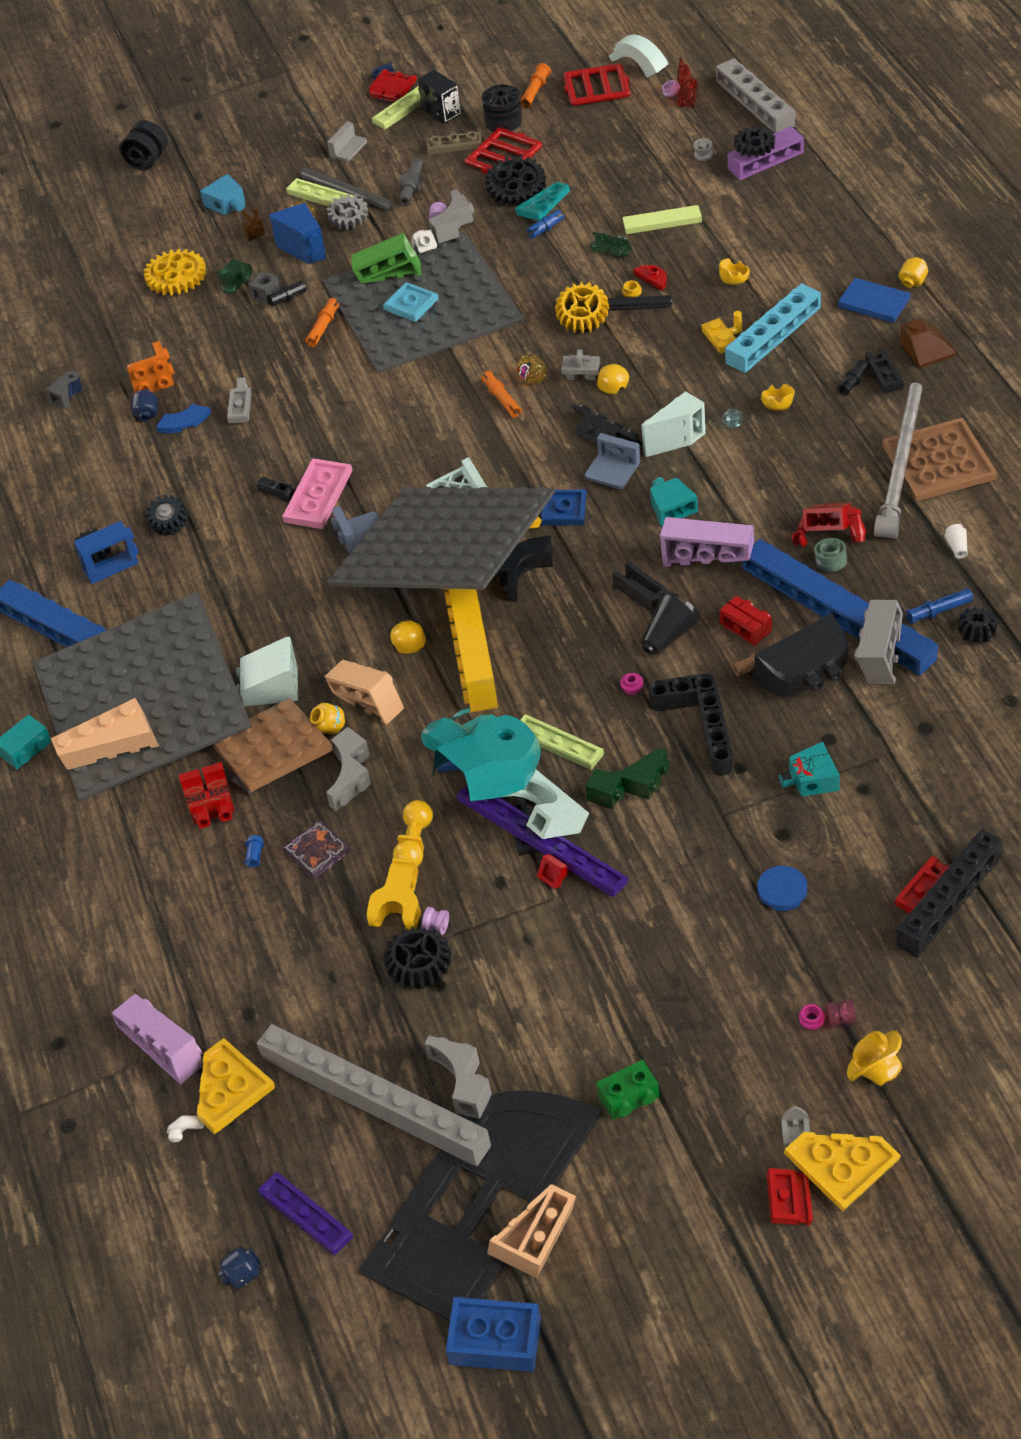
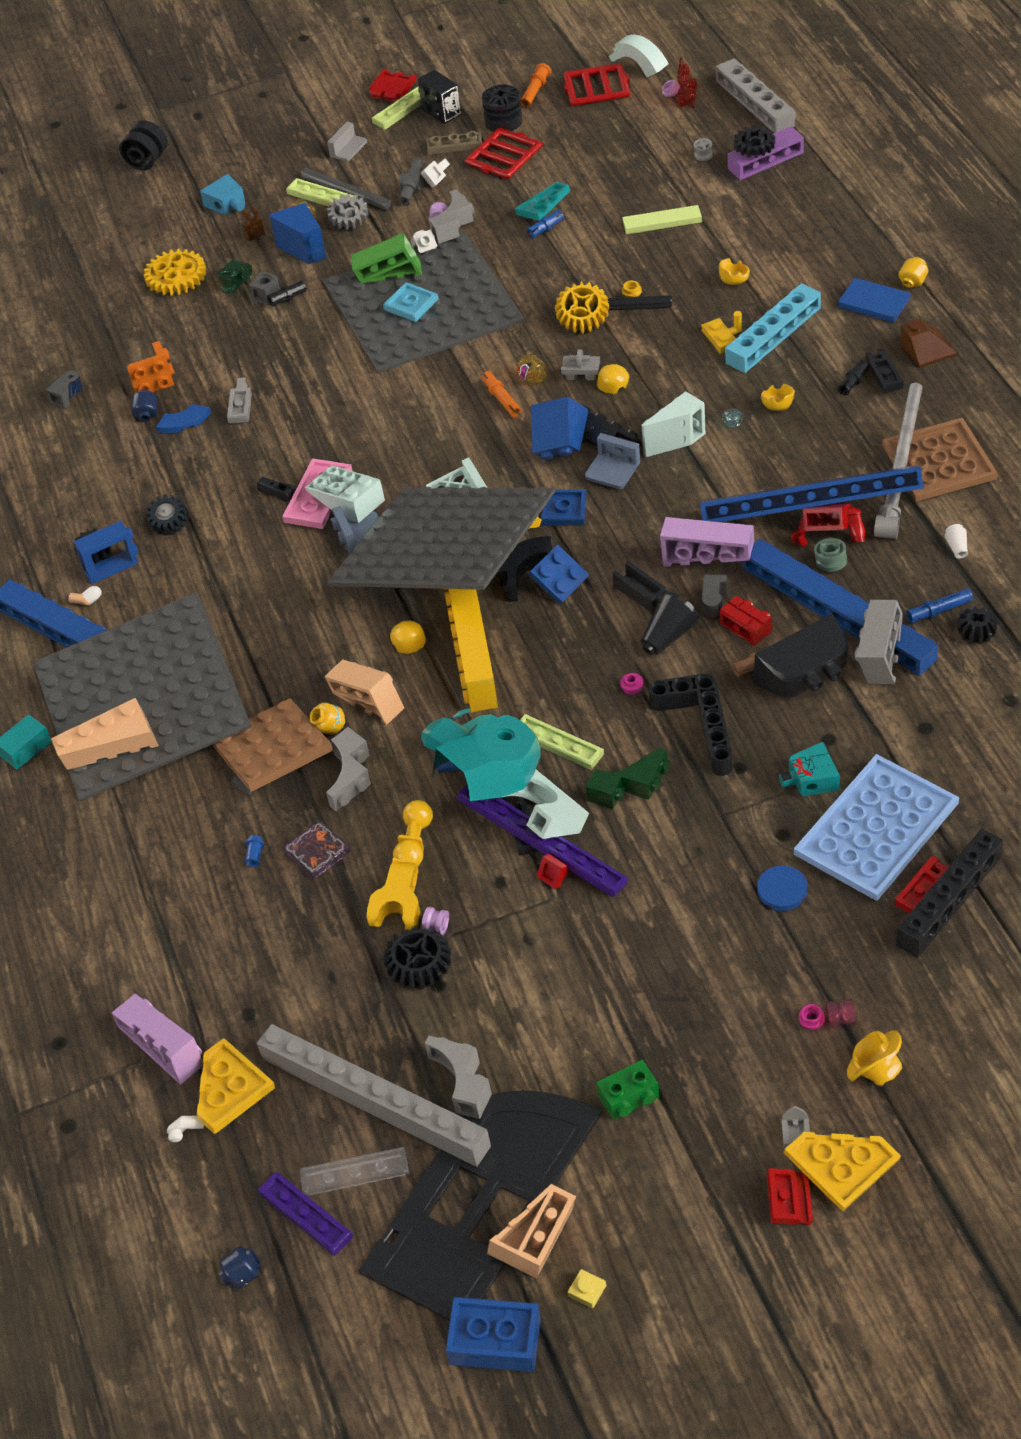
(87, 597): none -> arm
(209, 803): red hips -> none
(268, 674): light aqua slope -> none
(324, 318): orange pin -> none
(351, 490): none -> light aqua slope
(354, 1171): none -> clear tile
(377, 71): dark blue arm -> none
(434, 172): none -> white plate
(515, 180): black gear -> none
(557, 427): none -> blue slope
(558, 574): none -> blue plate
(586, 1288): none -> light yellow plate
(619, 245): clear green hinge -> none
(652, 274): red plate -> none
(672, 499): teal torso -> none
(713, 588): none -> dark grey leg
(812, 494): none -> blue brick
(876, 827): none -> light blue plate

